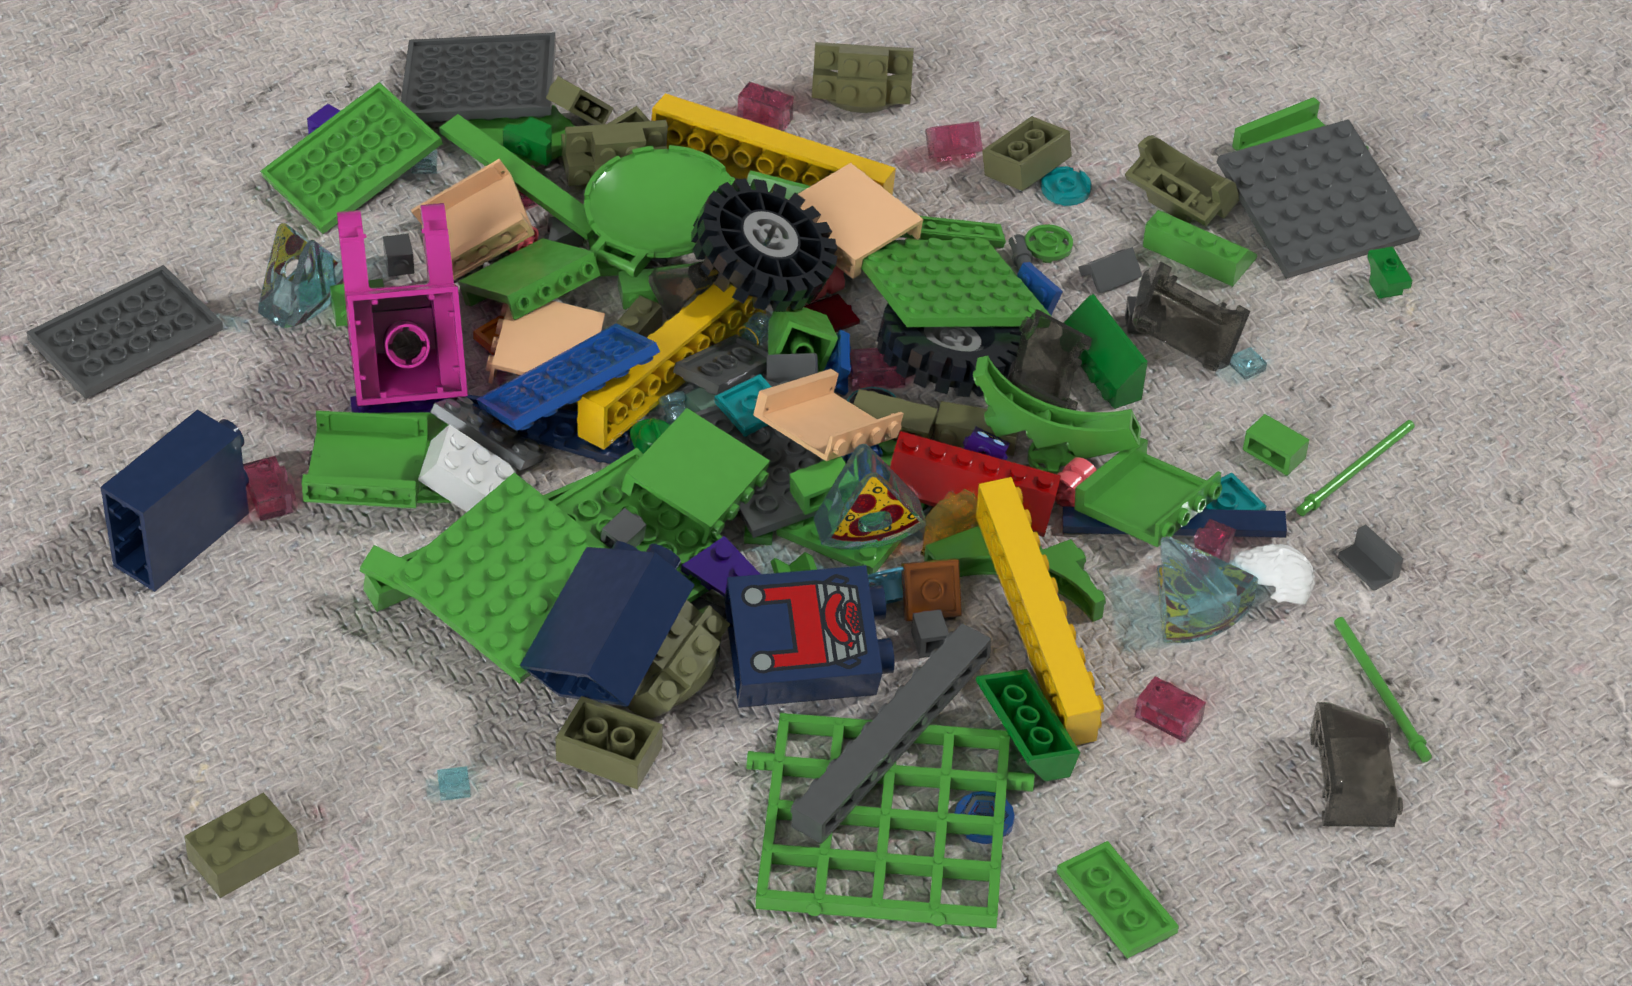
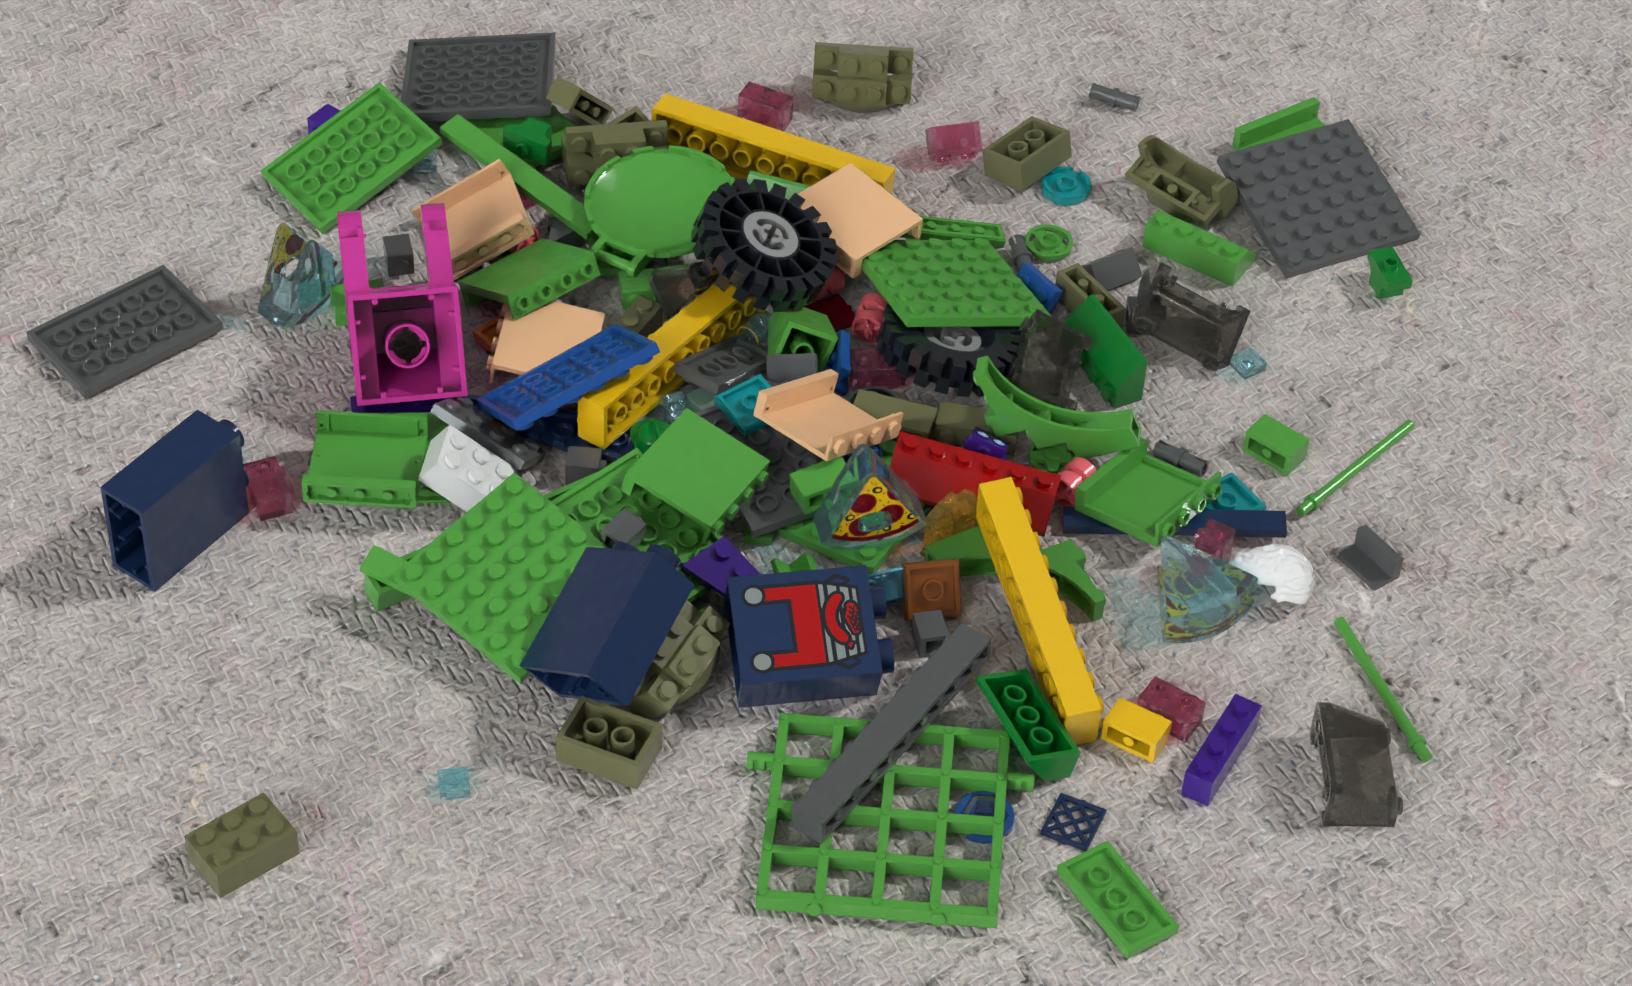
(582, 463): none -> dark grey brick
(869, 317): none -> coral wheel
(1065, 839): none -> dark blue window
(1079, 284): none -> olive brick
(1114, 97): none -> dark grey pin
(1136, 729): none -> yellow brick
(1180, 458): none -> dark grey pin
(1221, 749): none -> dark purple brick

